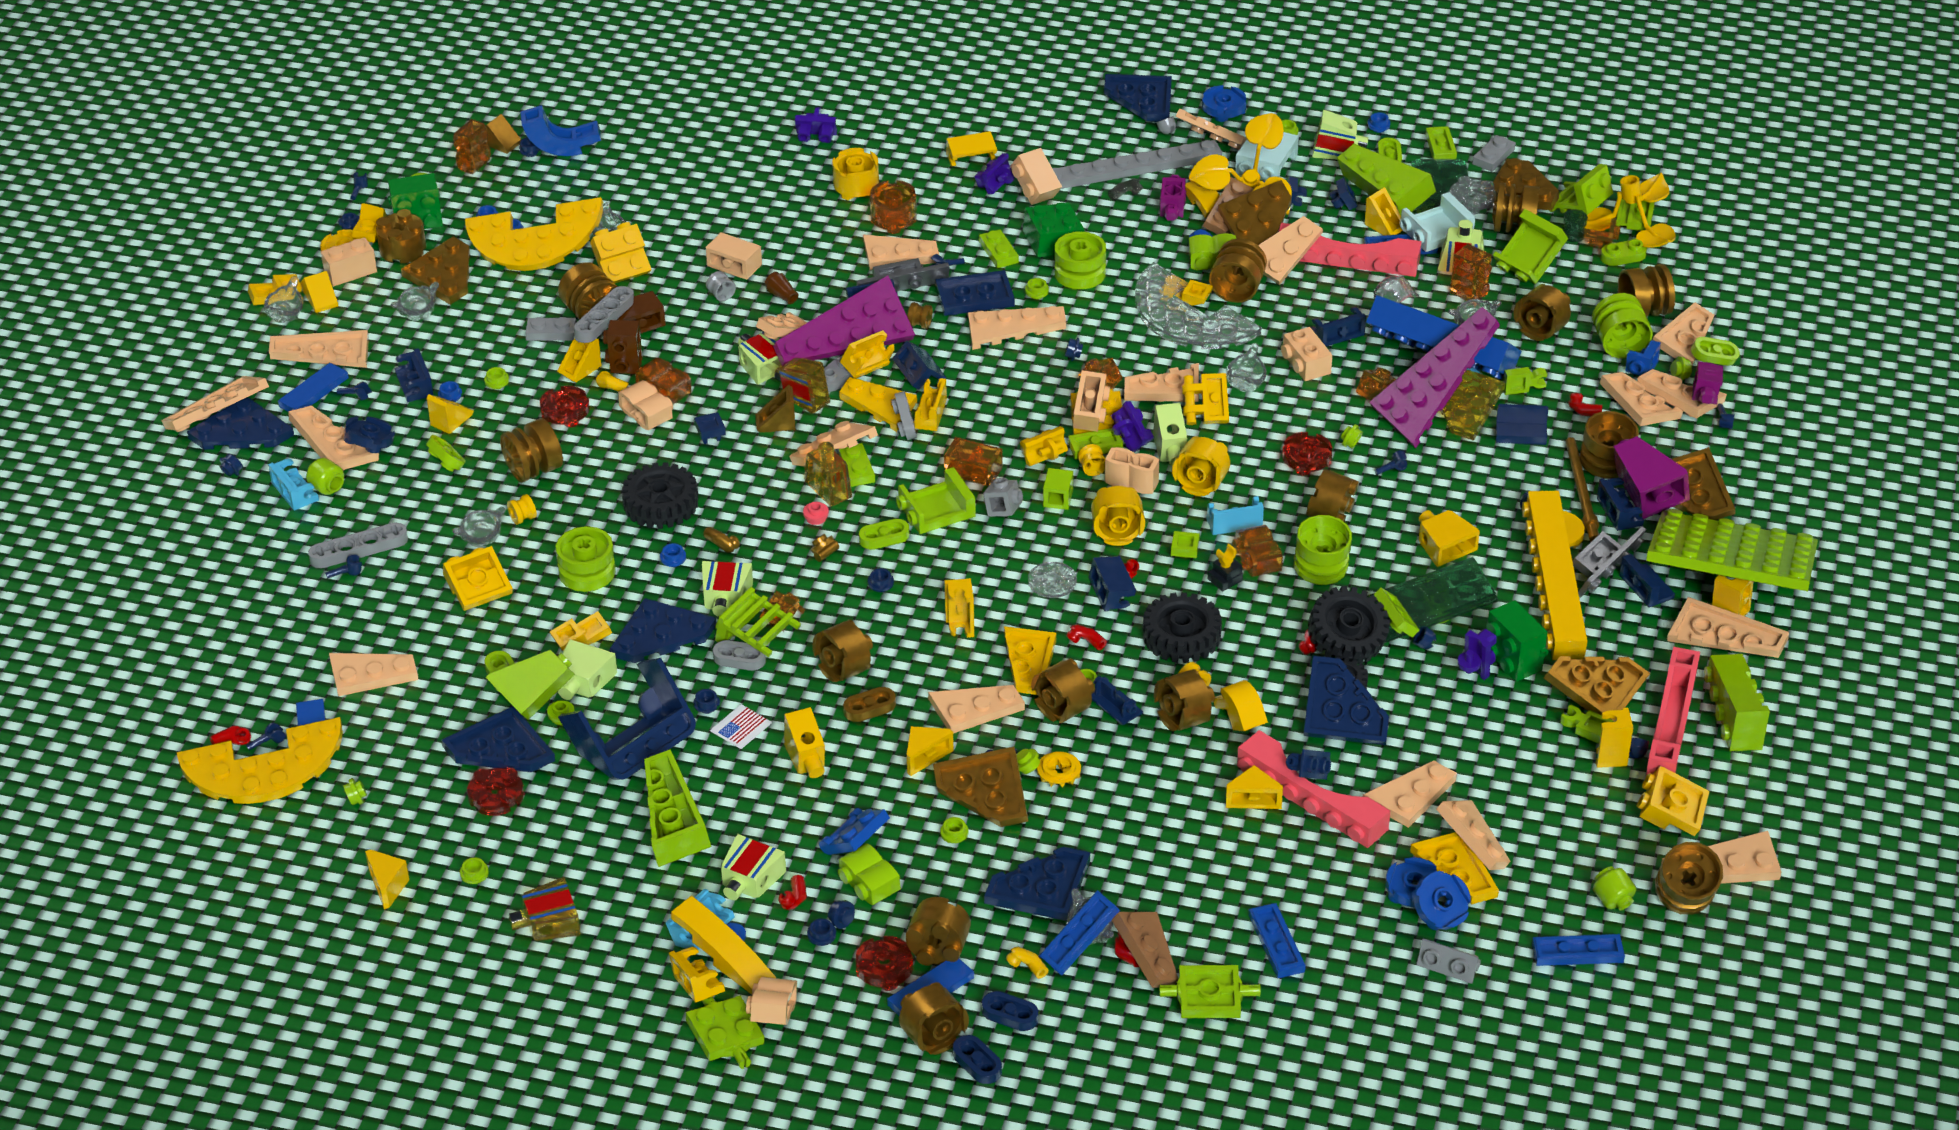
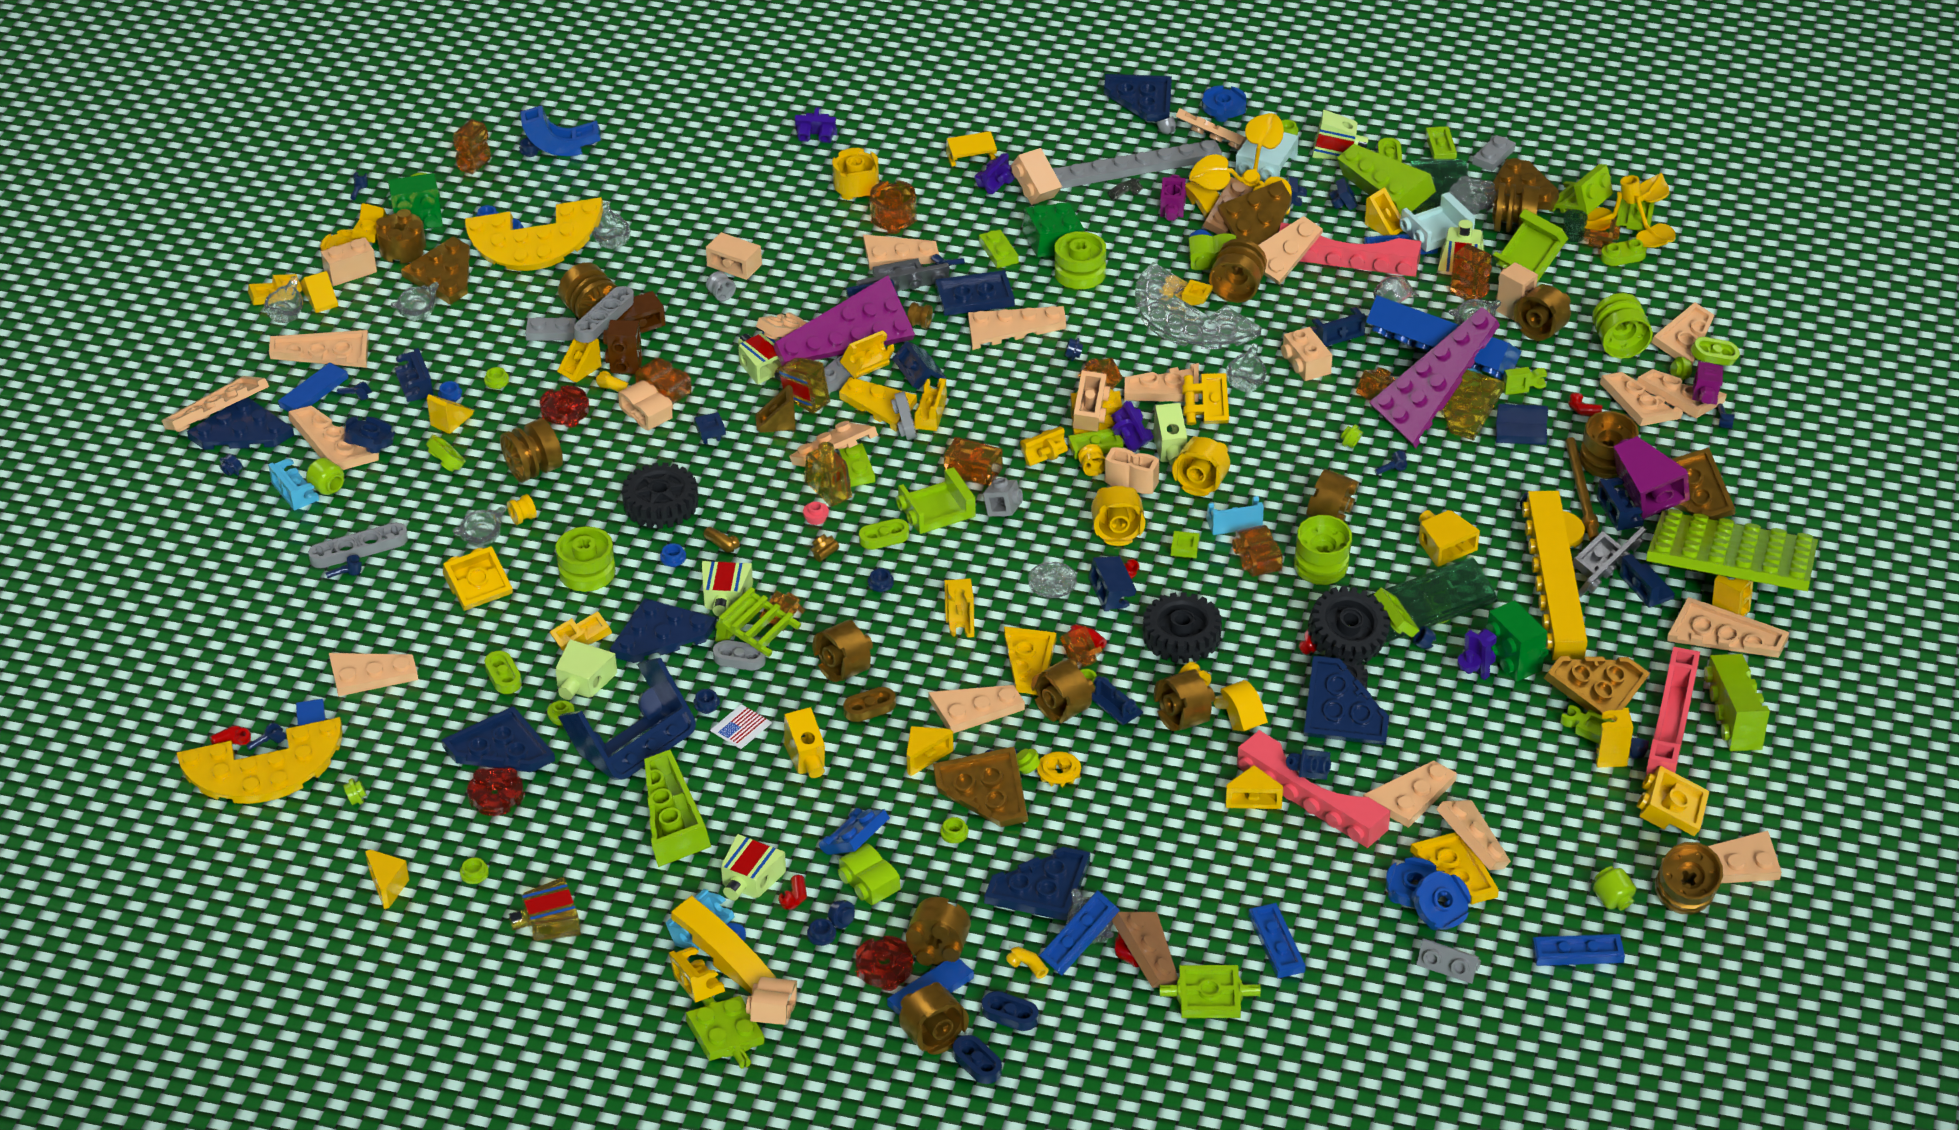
(348, 221): dark blue plate -> none
(502, 135): pearl gold slope -> none
(532, 681): lime slope -> none
(621, 252): yellow plate -> none
(779, 286): reddish brown cone -> none
(1036, 288): lime plate -> none
(1058, 489): lime brick -> none
(1080, 647): none -> clear orange bracket
(1226, 569): black piece -> none
(1317, 456): clear red plate -> none
(1379, 122): blue plate -> none
(1513, 285): none -> light nougat brick
(1642, 362): blue bracket -> none
(1651, 287): pearl gold wheel -> none

